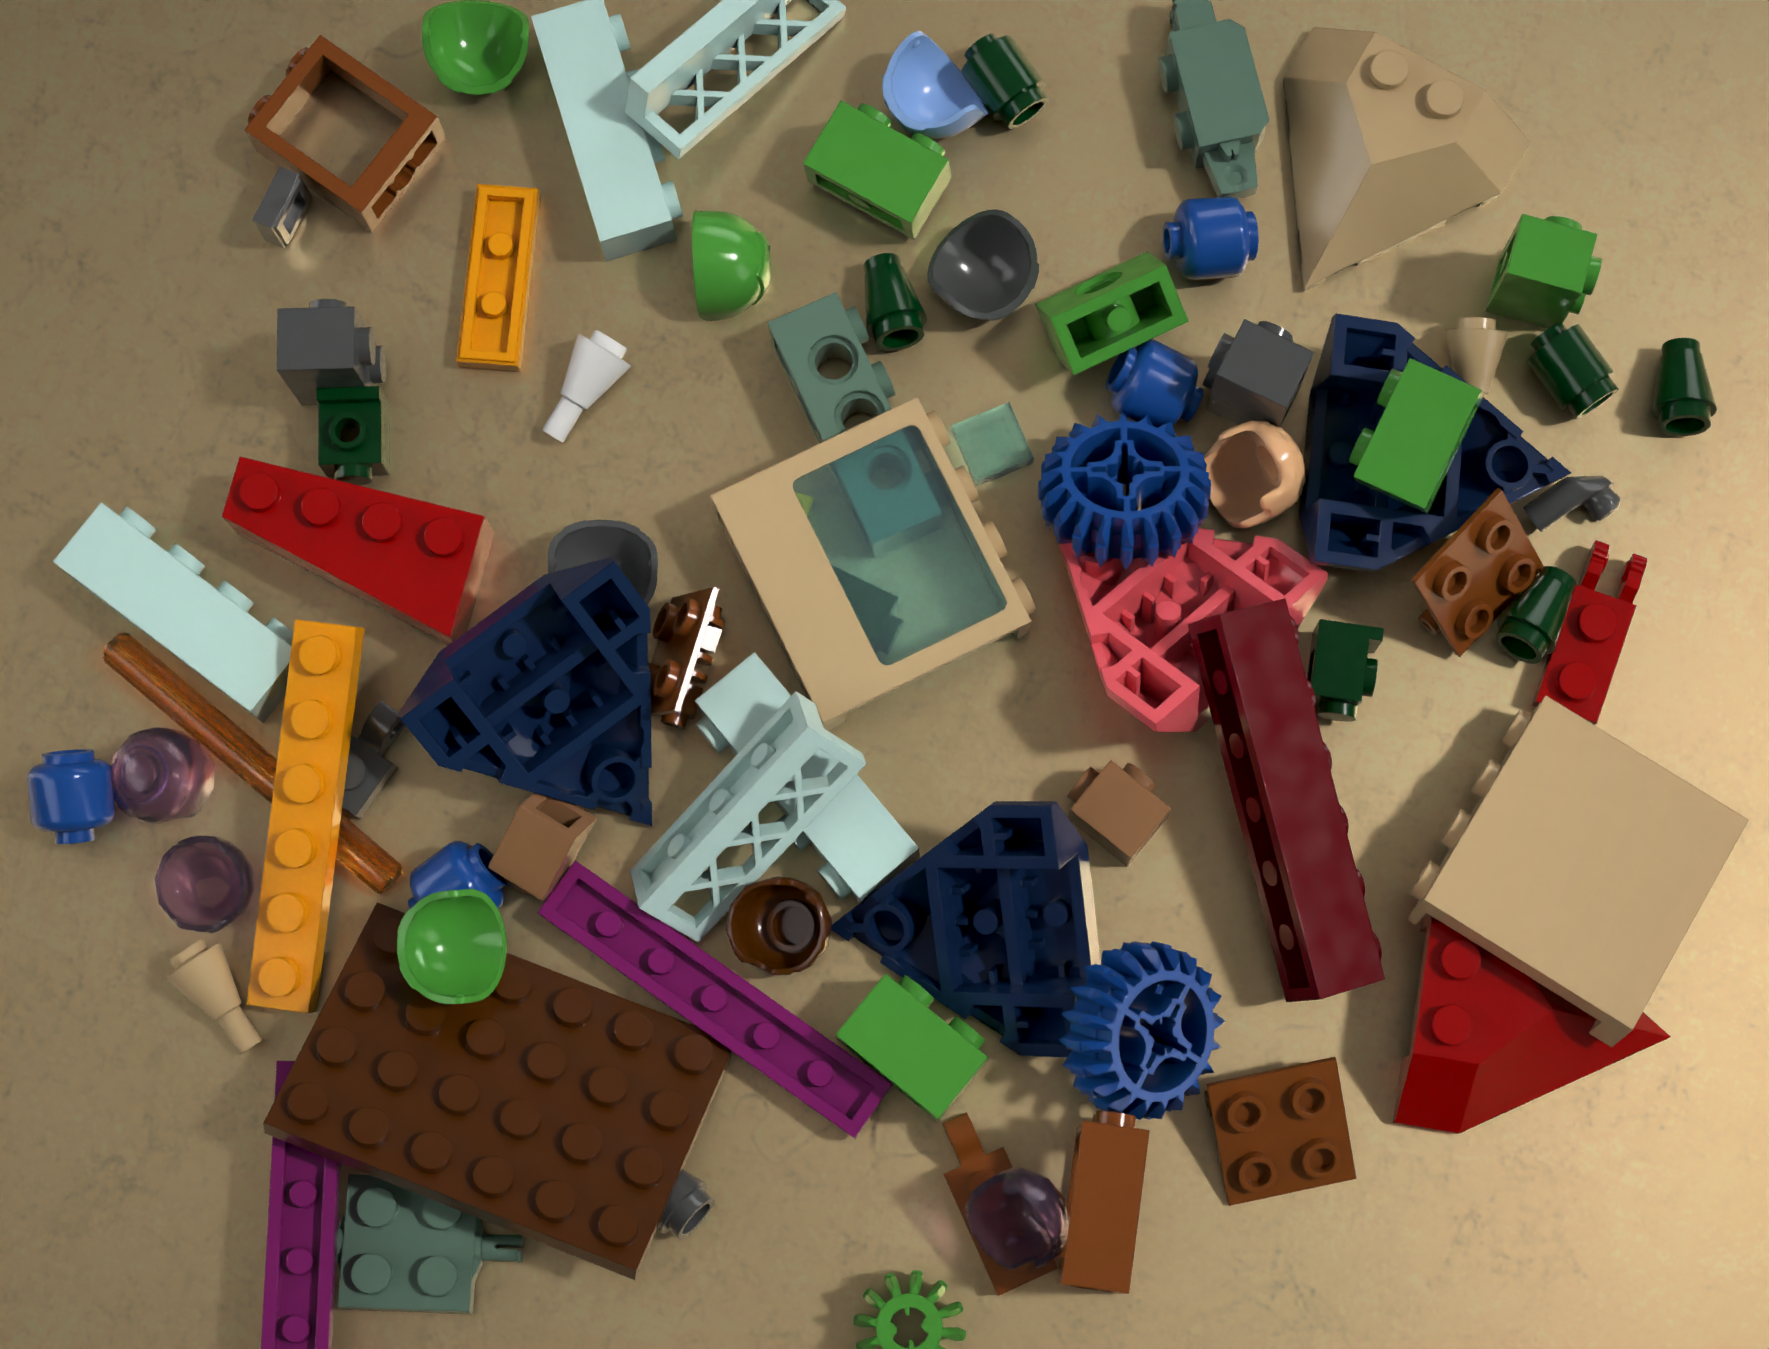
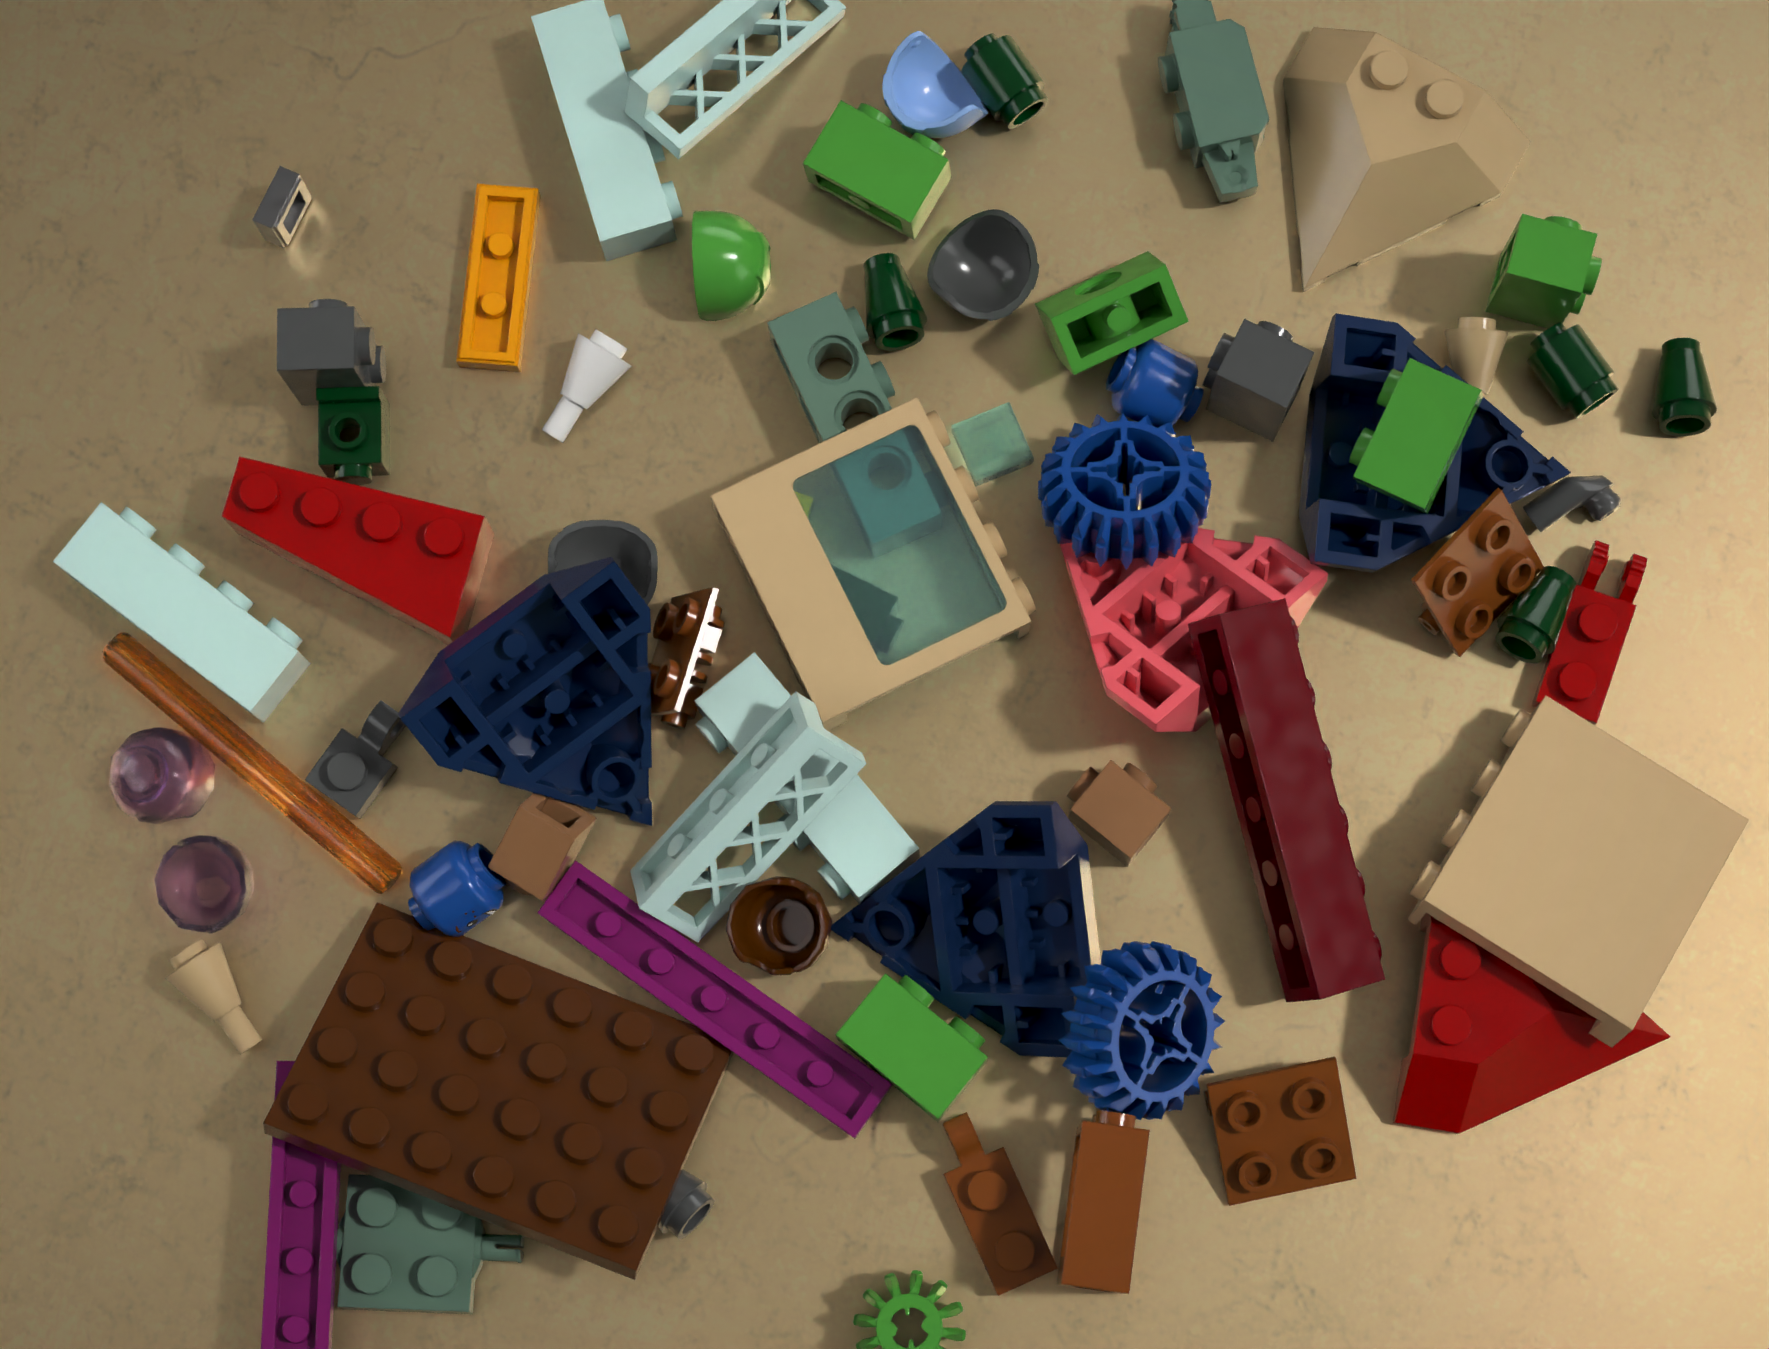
(71, 795): blue head -> none
(305, 816): light orange plate -> none
(392, 167): dark orange window -> none
(453, 946): bright green helmet -> none
(475, 44): bright green helmet -> none
(1018, 1218): hair -> none
(1211, 238): blue head -> none
(1254, 473): light nougat hair -> none
(1341, 667): dark green brick -> none

